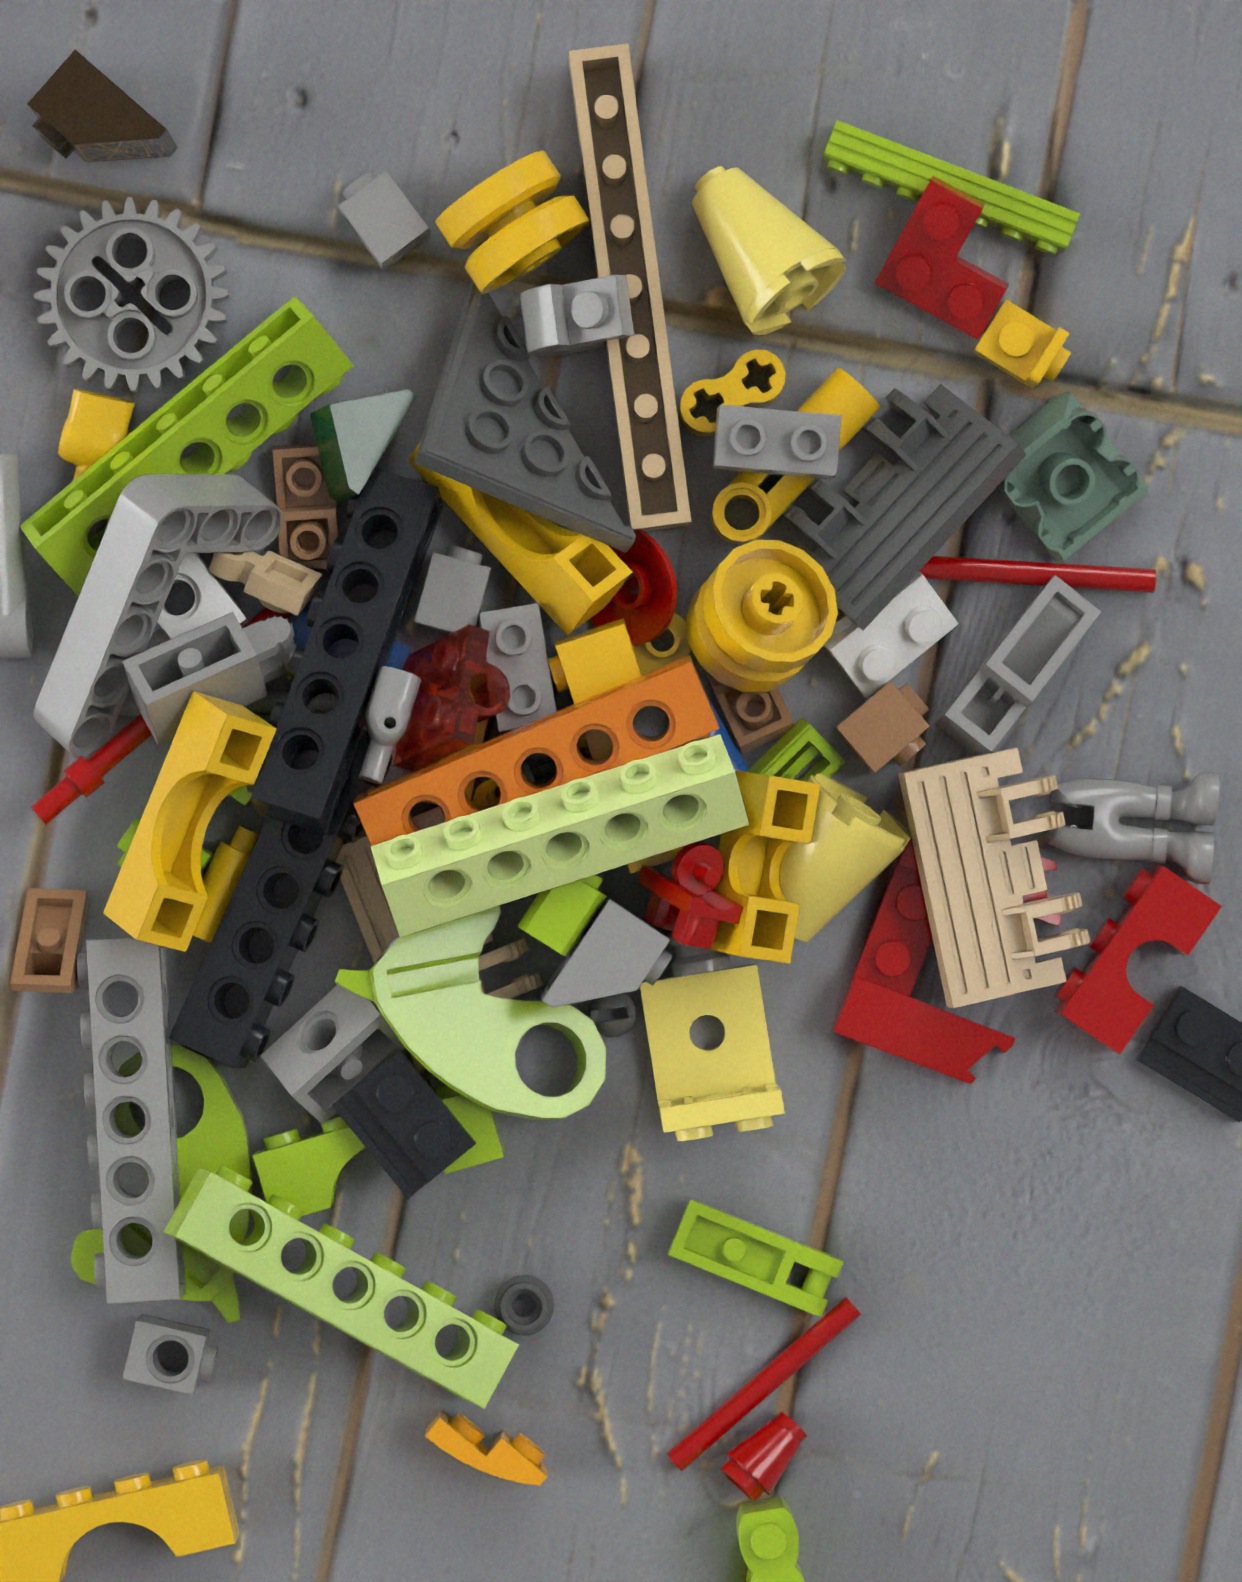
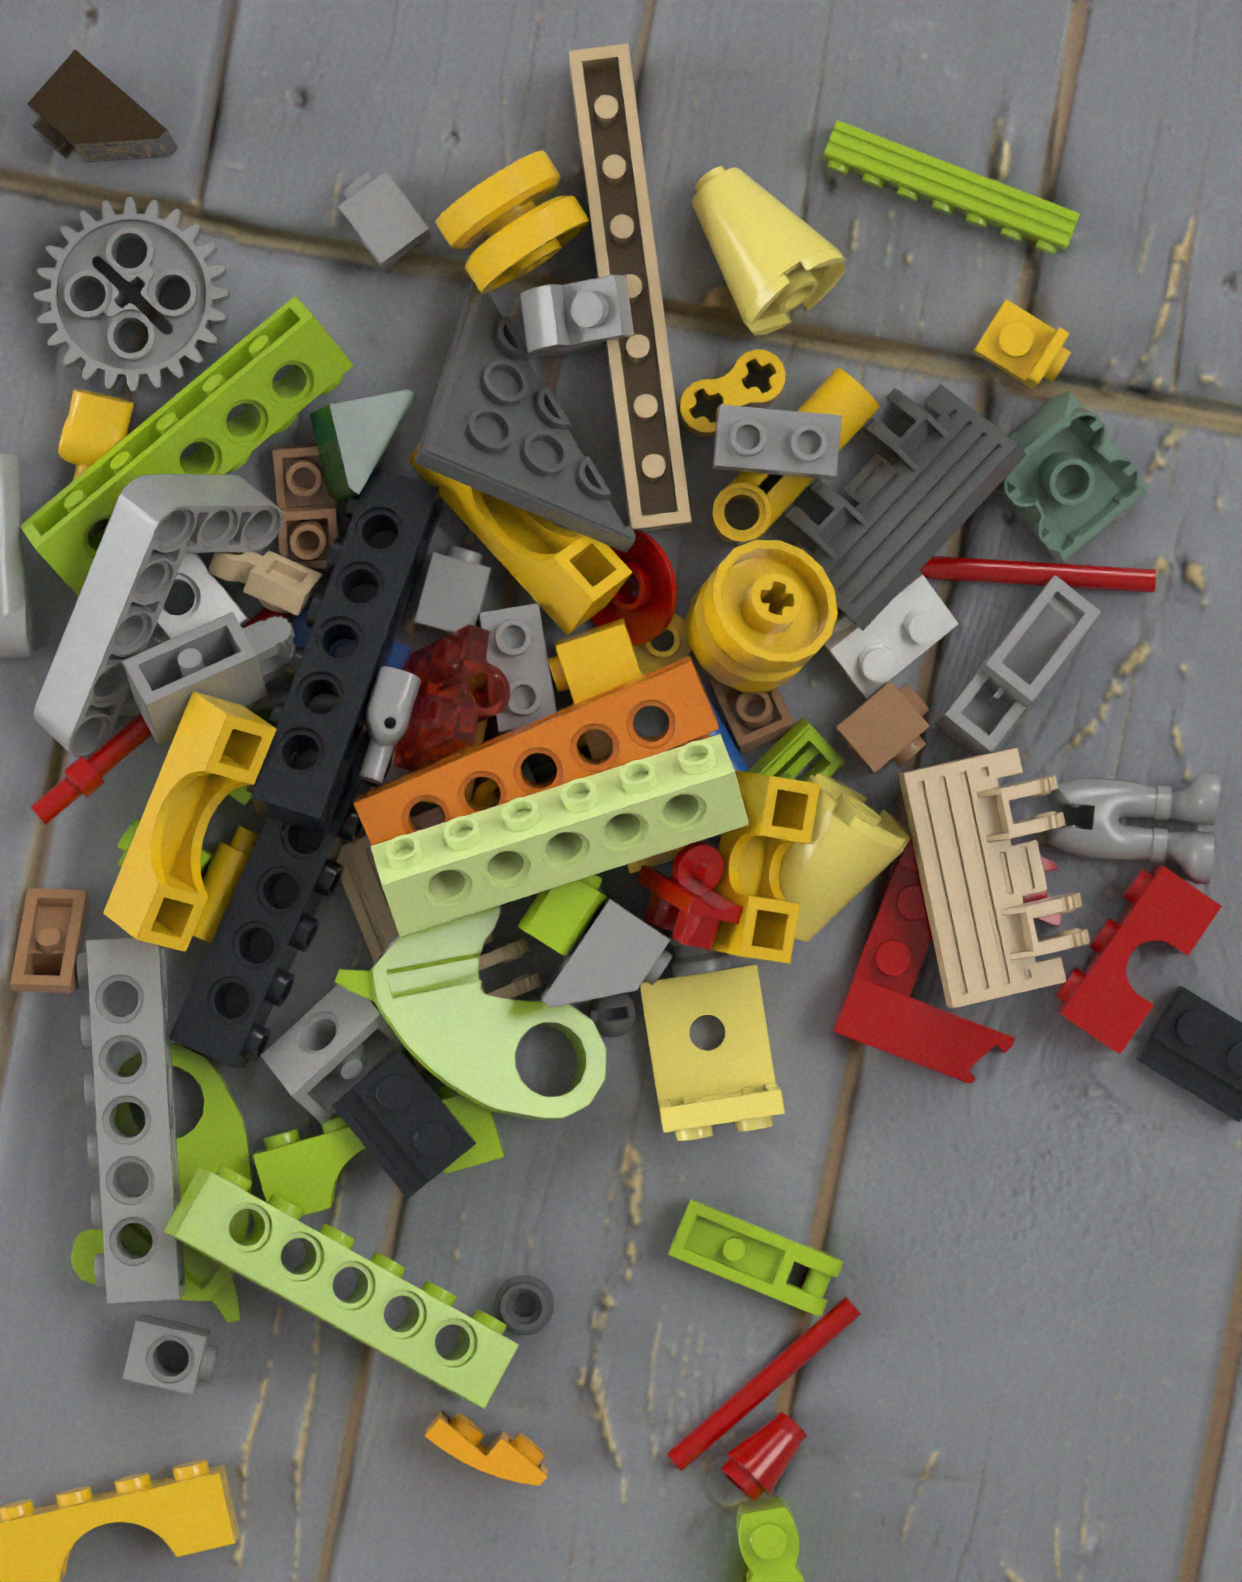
(926, 263): red plate -> none

